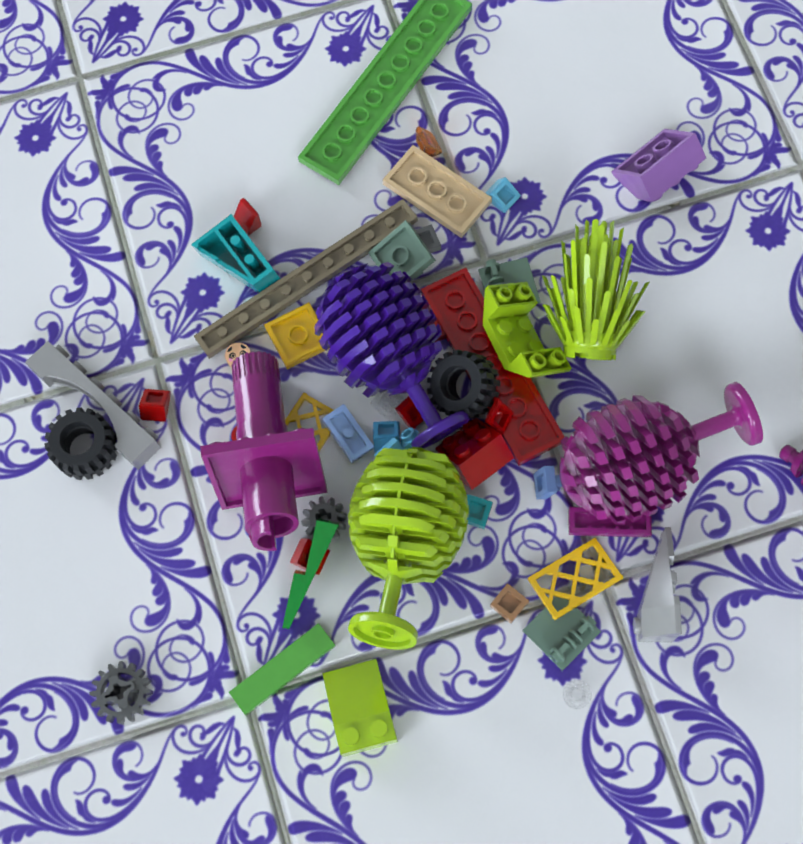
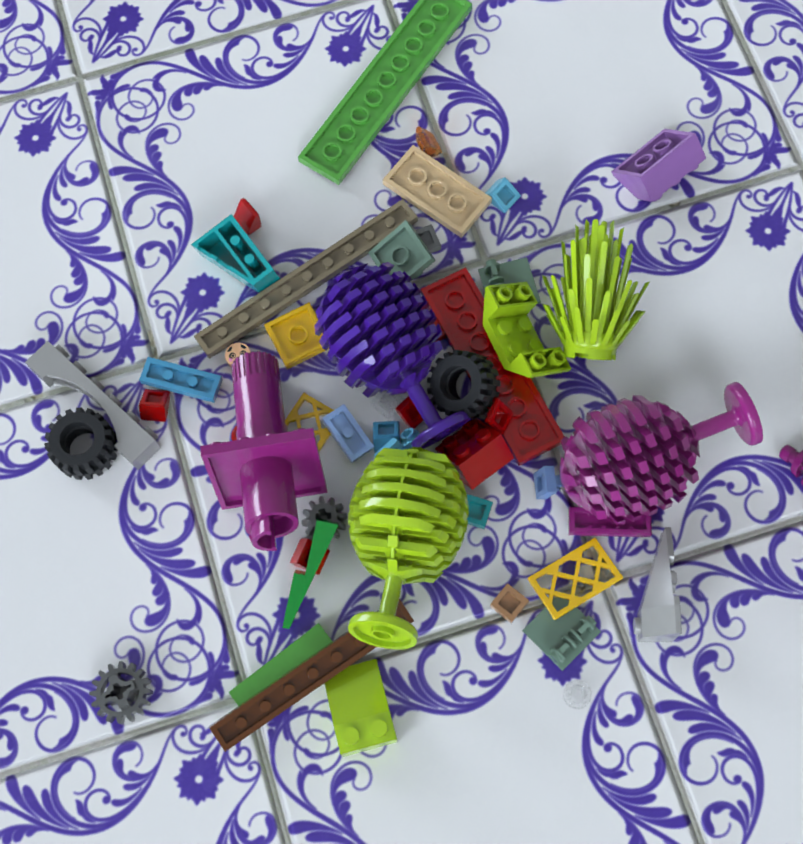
(181, 379): none -> dark azure plate
(292, 687): none -> reddish brown plate

